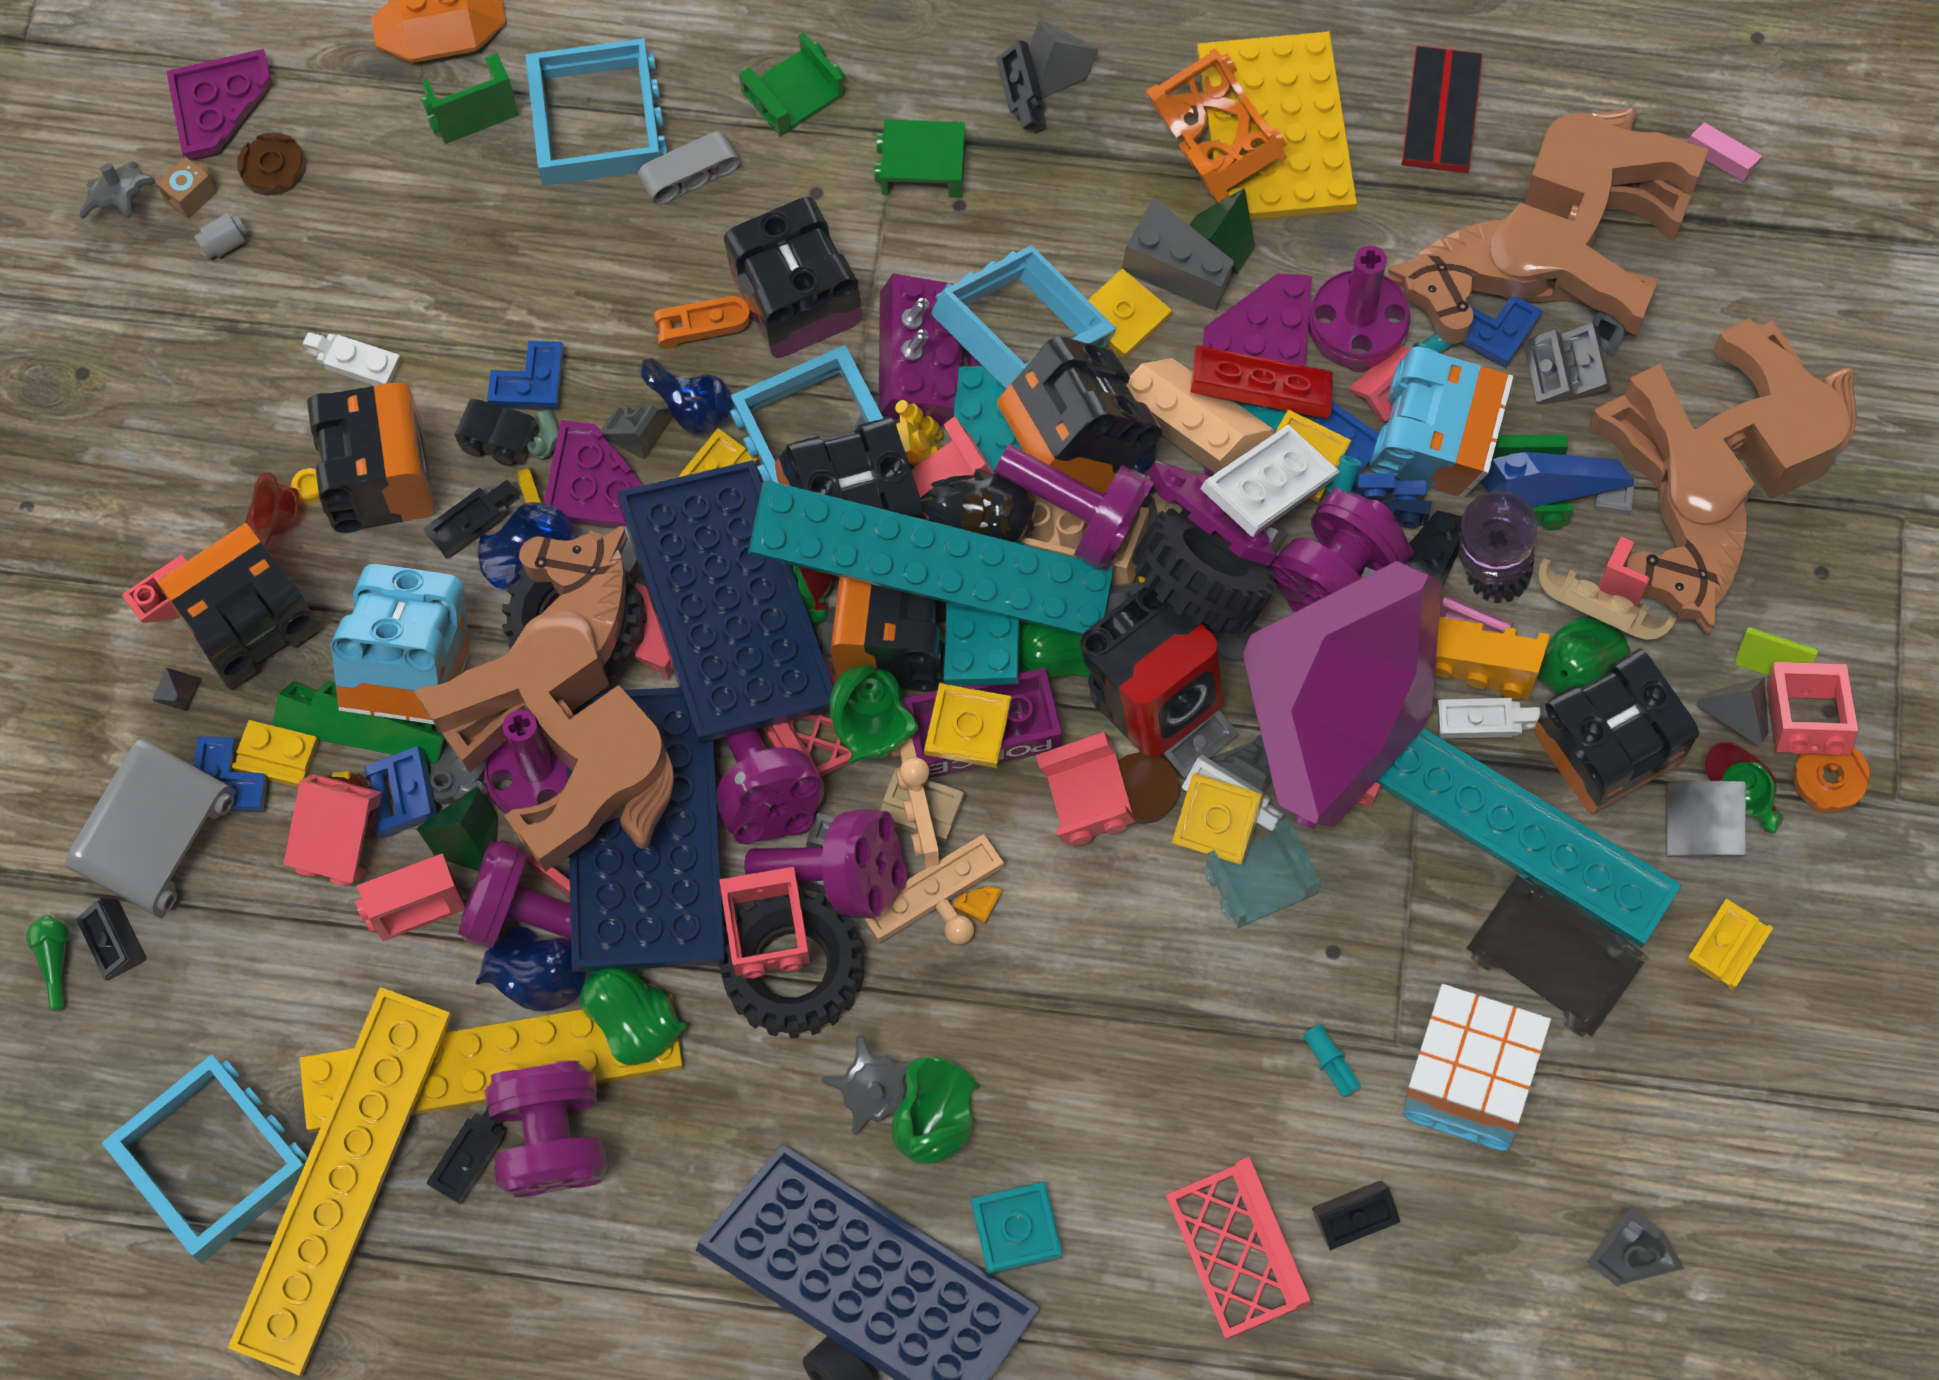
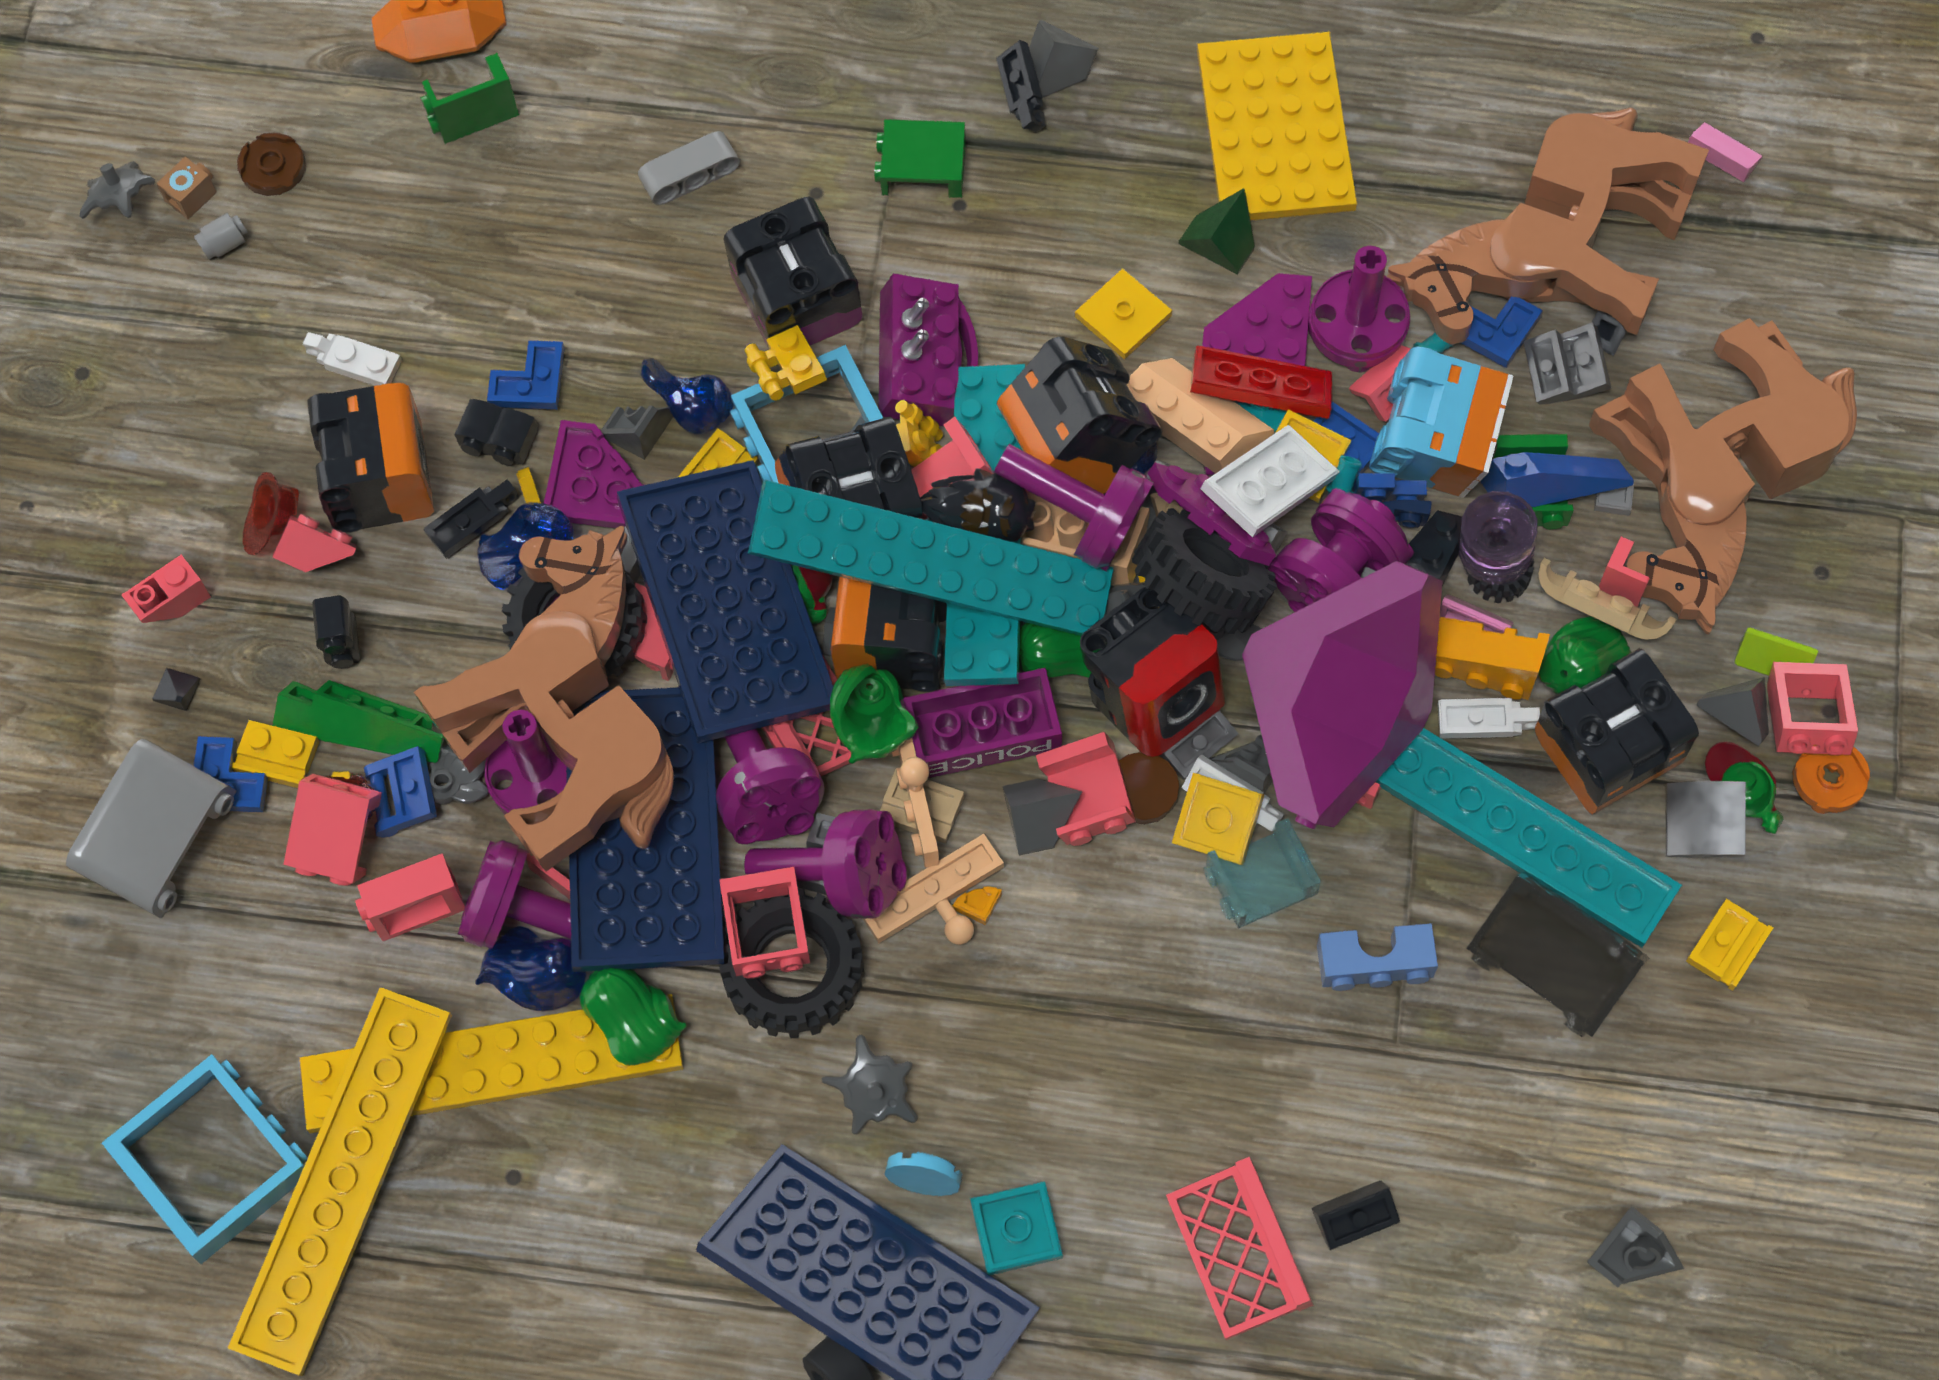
(49, 941): green piece -> none
(110, 938): black slope -> none
(215, 99): magenta plate -> none
(238, 604): black piece -> none
(307, 486): yellow tile -> none
(310, 547): none -> coral slope
(336, 631): none -> black brick
(400, 637): medium azure piece -> none
(462, 830): dark green slope -> none
(466, 1157): black hinge -> none
(542, 1102): magenta piece -> none
(546, 441): sand green arm -> none
(583, 61): medium azure window -> none
(701, 320): orange plate -> none
(794, 87): green panel -> none
(795, 358): none -> yellow plate
(923, 1174): none -> medium azure tile
(935, 1112): green piece -> none
(967, 725): yellow plate -> none
(1037, 811): none -> dark grey slope
(1044, 282): medium azure window -> none
(1177, 257): dark grey wedge -> none
(1225, 172): orange fence -> none
(1331, 1061): teal axle -> none
(1346, 964): none -> medium blue arch
(1442, 109): black tile -> none
(1475, 1068): white piece -> none

